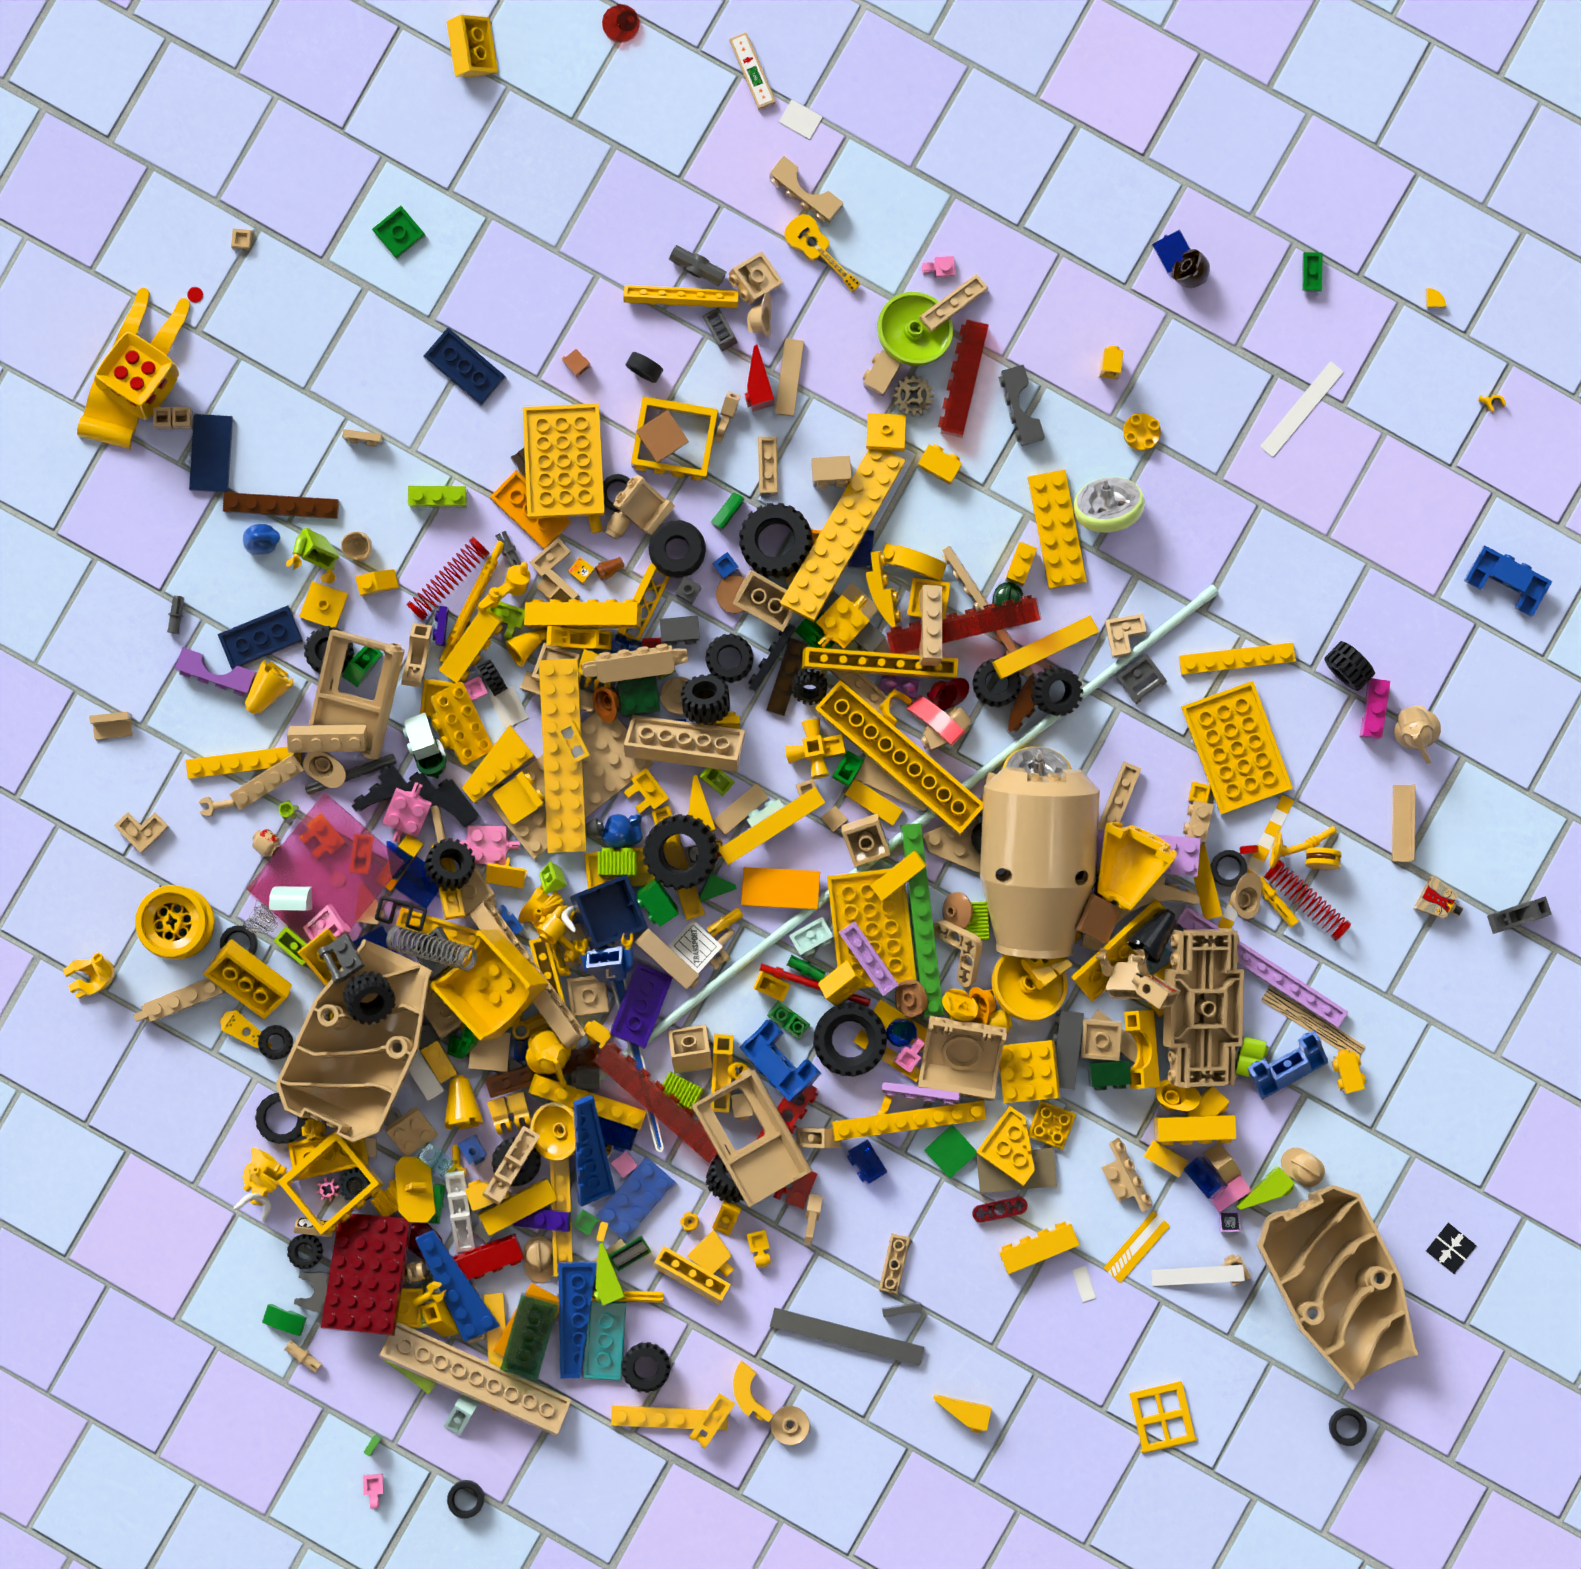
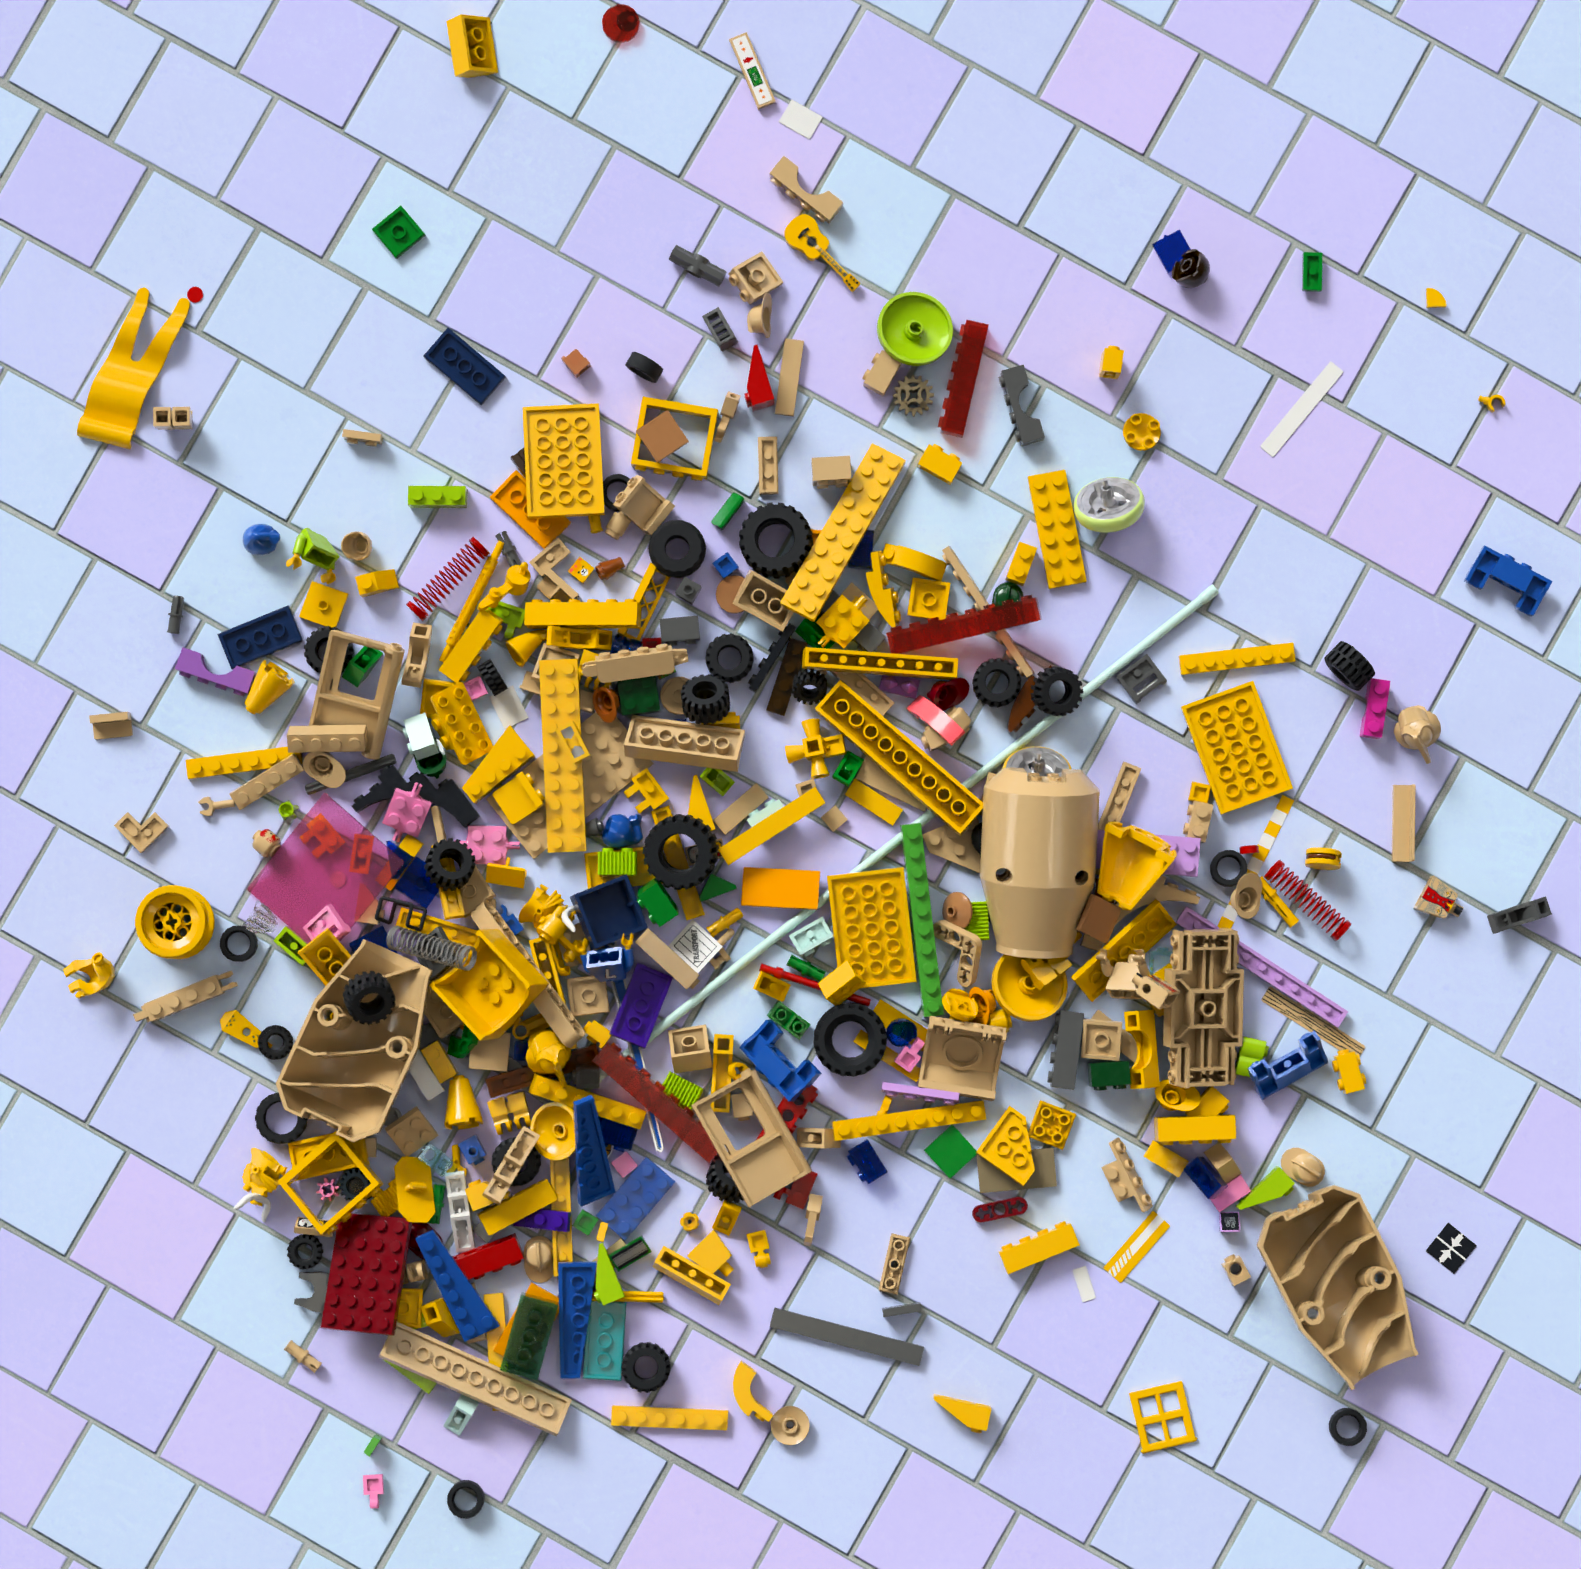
(136, 375): yellow piece -> none
(211, 453): dark blue tile -> none
(241, 239): tan tile -> none
(248, 979): yellow slope -> none
(280, 505): reddish brown plate -> none
(284, 1320): green slope -> none
(290, 898): light aqua brick -> none
(313, 1129): yellow gear -> none
(347, 956): dark grey plate -> none
(430, 1294): yellow bar -> none
(441, 617): dark purple plate -> none
(552, 878): lime slope -> none
(680, 296): yellow plate -> none
(712, 1419): yellow plate -> none
(865, 840): tan slope -> none
(868, 958): lavender plate -> none
(885, 704): yellow cap -> none
(886, 432): yellow plate -> none
(898, 875): yellow tile -> none
(911, 998): medium nougat tile -> none
(931, 636): tan arch -> none
(942, 266): bright pink plate -> none
(953, 303): tan tile -> none
(1029, 1071): yellow plate -> none
(1045, 647): yellow tile -> none
(1120, 629): tan plate -> none
(1154, 935): black cone -> none
(1197, 1275): white sticker -> none
(1206, 887): yellow sticker -> none
(1281, 850): yellow dish -> none

